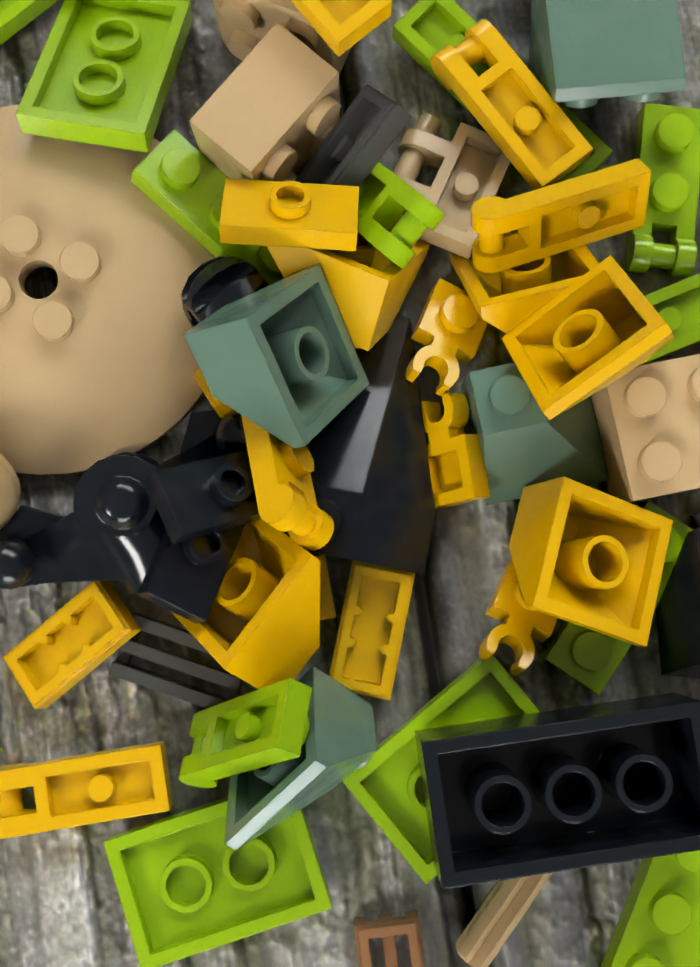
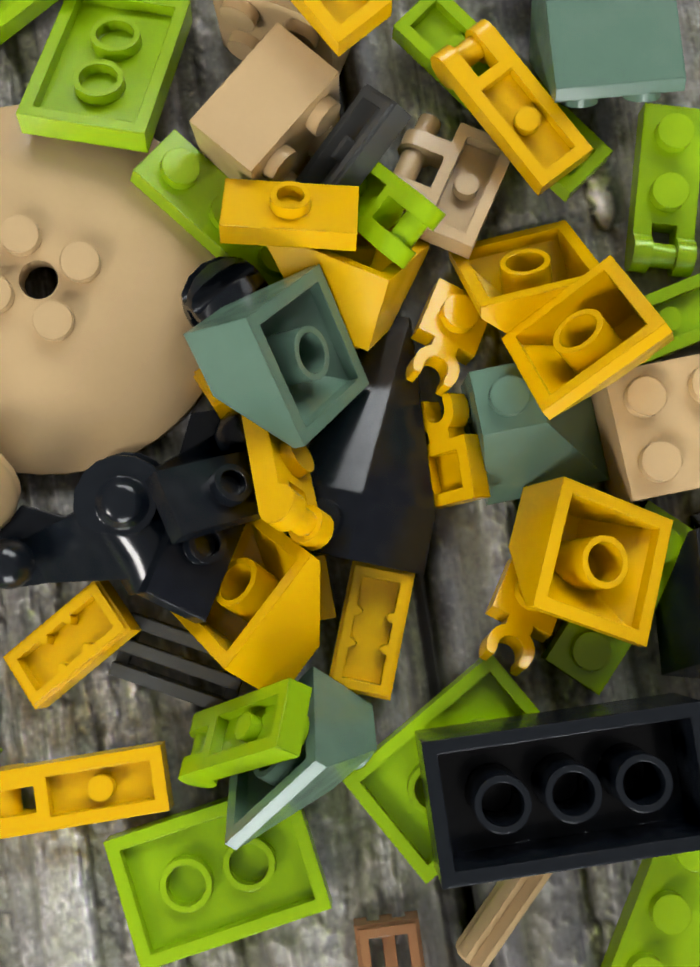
(559, 216): yellow plate -> none

